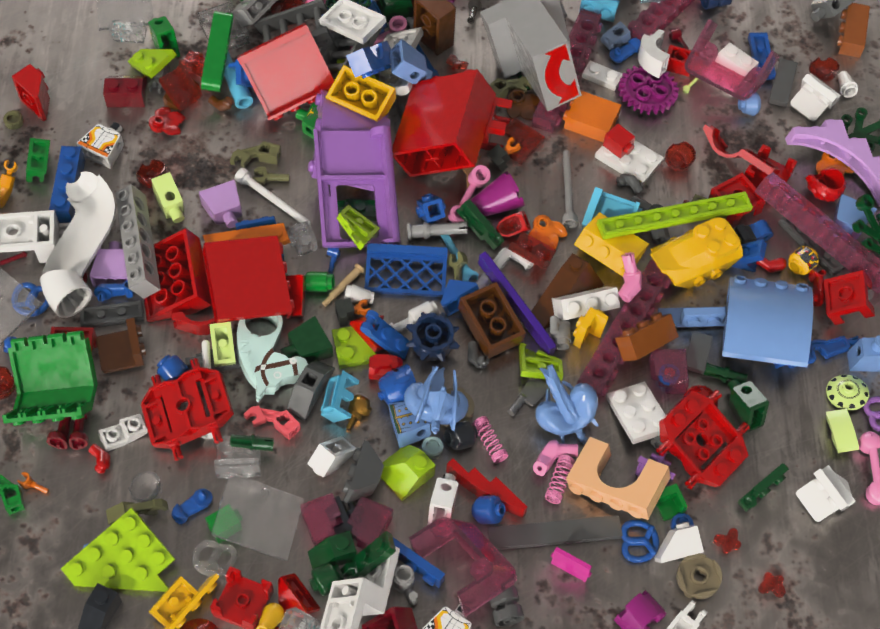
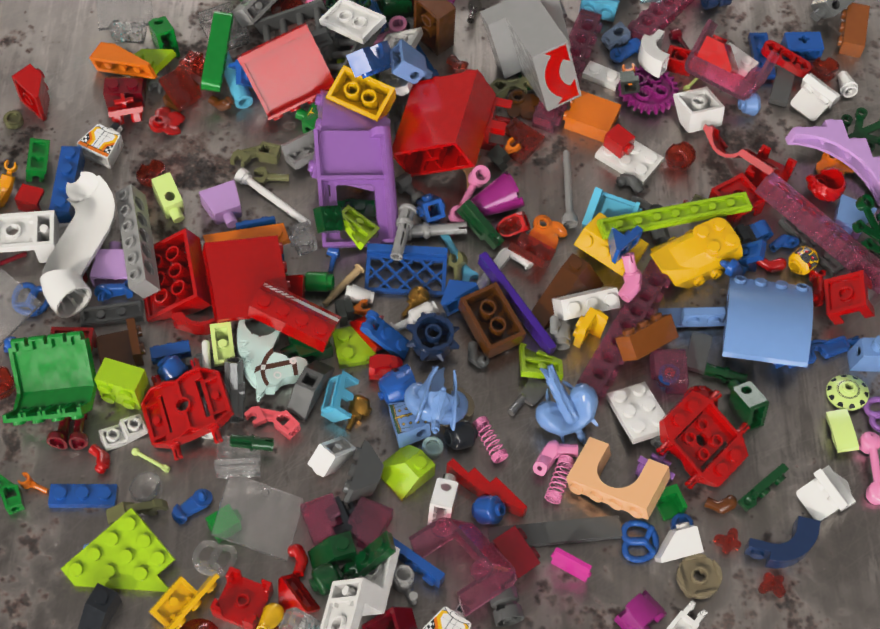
(29, 198): none -> red panel
(83, 495): none -> blue plate
(115, 59): none -> orange slope
(122, 383): none -> lime brick
(133, 108): none -> red hips
(136, 452): none -> yellowish green hinge
(181, 349): none -> blue piece
(235, 387): none -> dark grey piece
(293, 315): none -> red slope
(299, 150): none -> light grey bracket
(301, 559): none -> red arm
(329, 219): none -> dark green piece
(404, 184): none -> dark grey leg
(404, 224): none -> light grey pin
(416, 297): none -> pearl gold piece
(517, 551): none -> dark red brick
(622, 244): none -> blue slope
(629, 82): none -> pearl dark grey piece
(698, 108): none -> white slope
(718, 53): none -> slope
(722, 506): none -> reddish brown arm
(733, 268): none -> blue piece
(785, 241): none -> blue arm
(788, 65): none -> red beam
(789, 553): none -> dark blue arch
(805, 44): none -> blue brick

